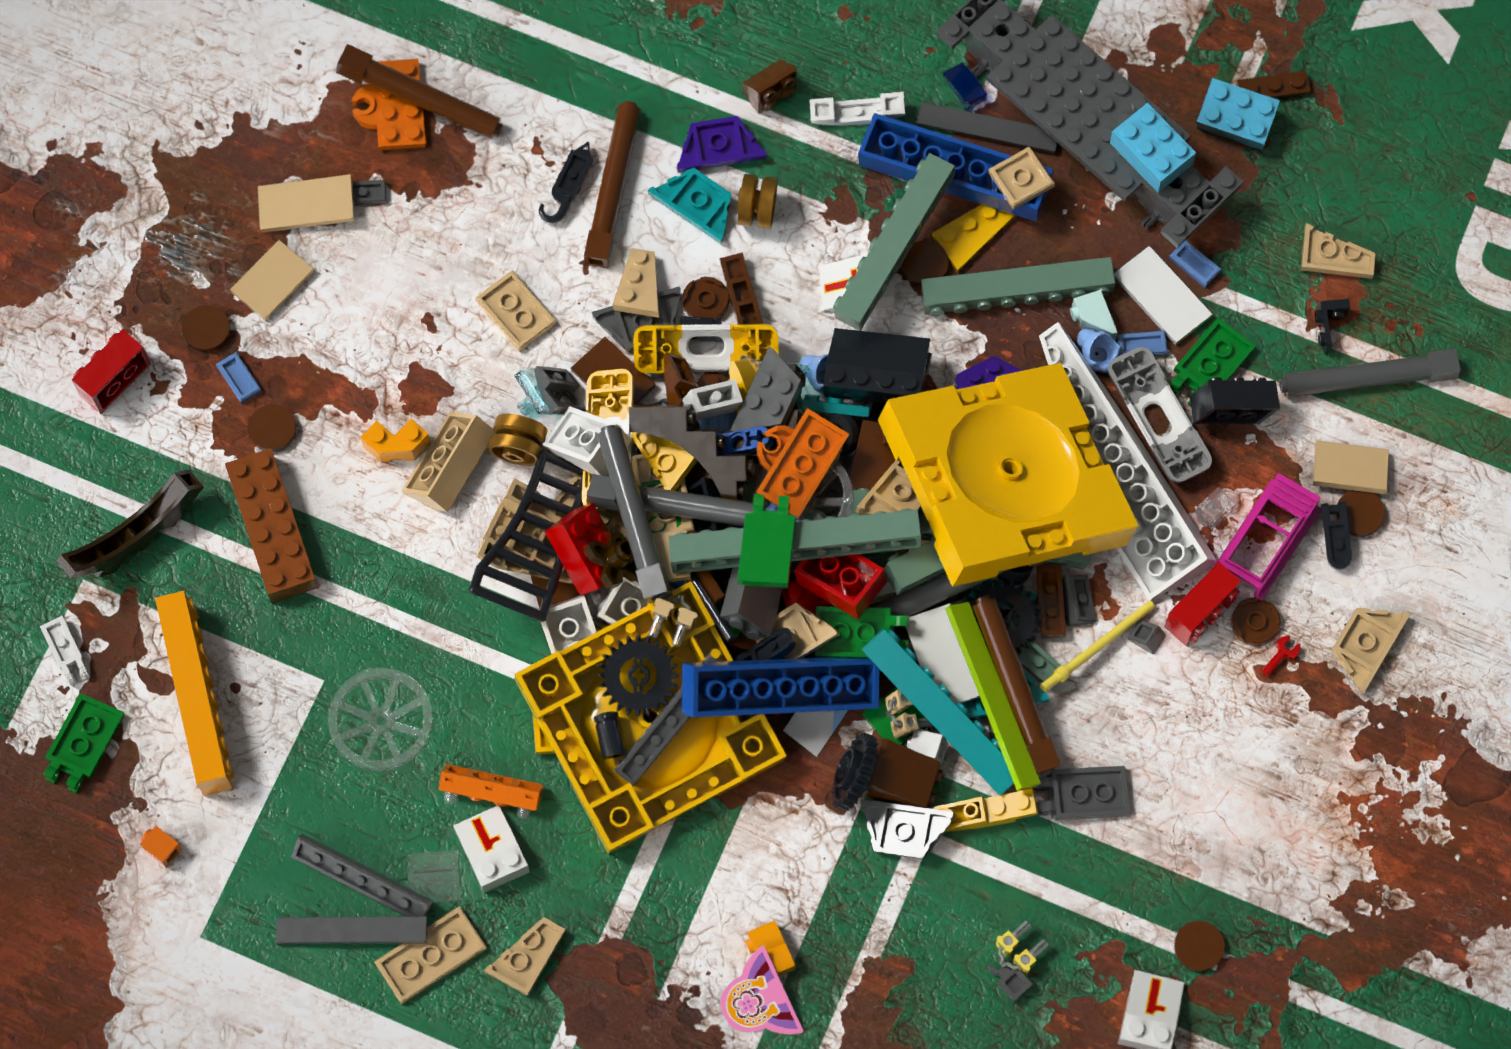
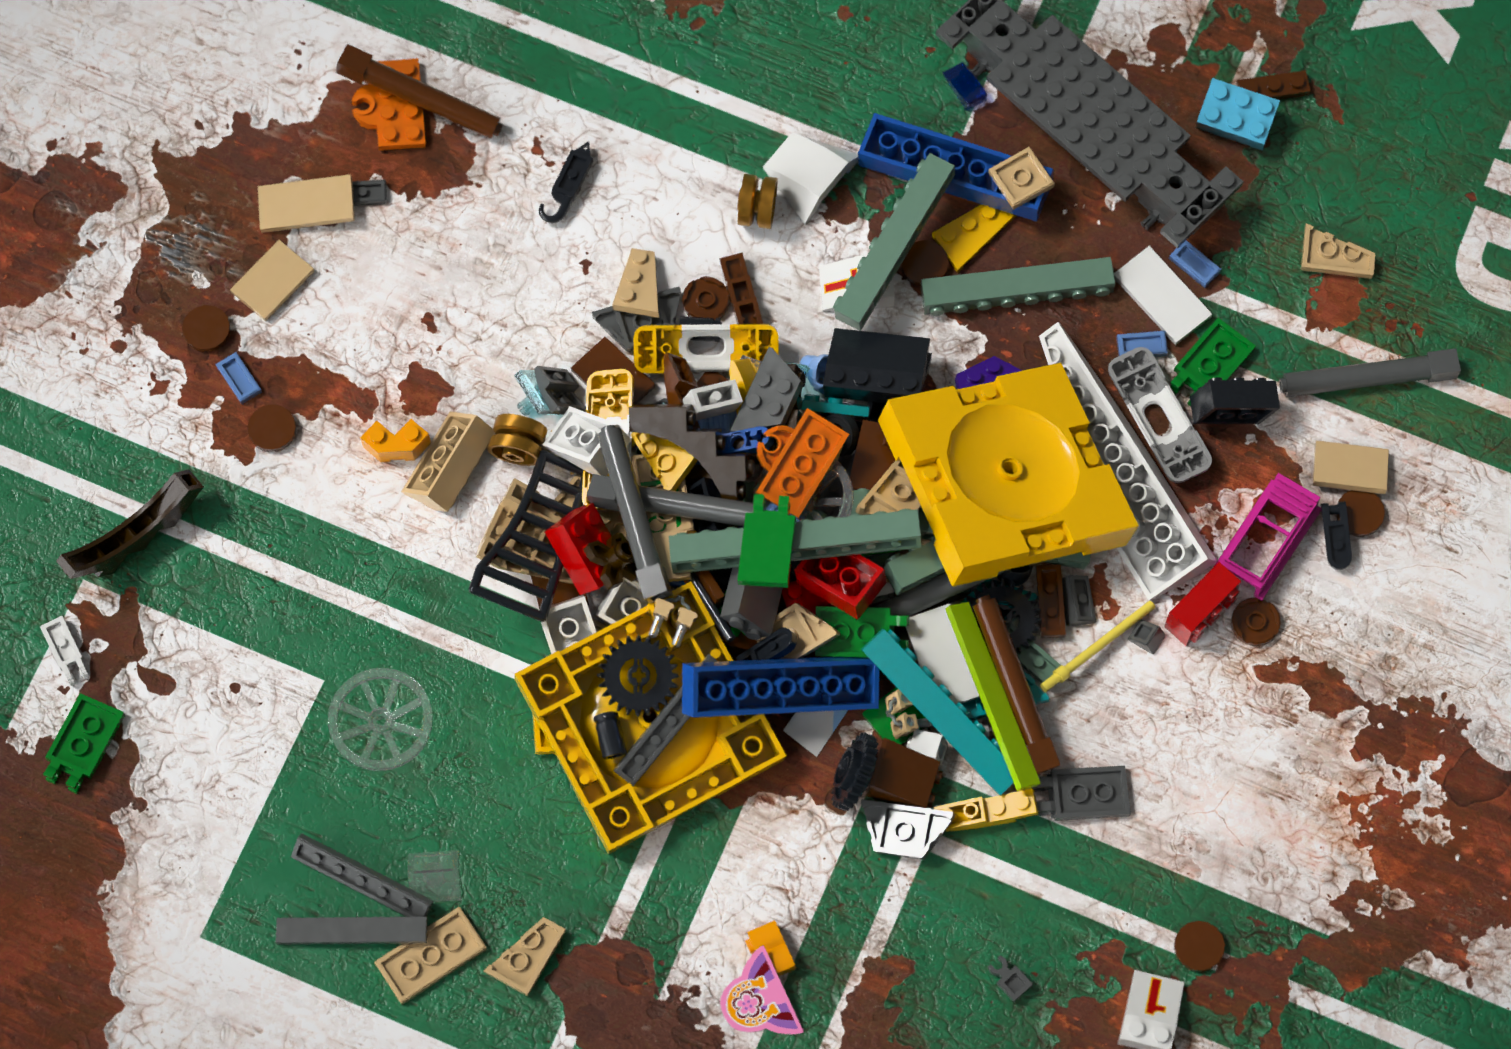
(111, 371): red brick -> none
(160, 846): orange brick -> none
(193, 693): light orange brick -> none
(271, 525): dark orange brick -> none
(490, 787): orange piece -> none
(491, 849): white slope -> none
(515, 311): tan tile -> none
(602, 231): reddish brown brick -> none
(696, 201): teal wing -> none
(718, 144): dark purple wing -> none
(770, 85): reddish brown slope -> none
(808, 171): none -> white wedge
(856, 112): white slope -> none
(985, 128): dark grey tile -> none
(1009, 942): piece -> none
(1093, 313): light aqua slope -> none
(1098, 342): light blue piece -> none
(1152, 147): medium azure brick -> none
(1214, 509): clear brick -> none
(1282, 653): red bar -> none
(1335, 311): black bracket -> none
(1367, 642): tan wing -> none

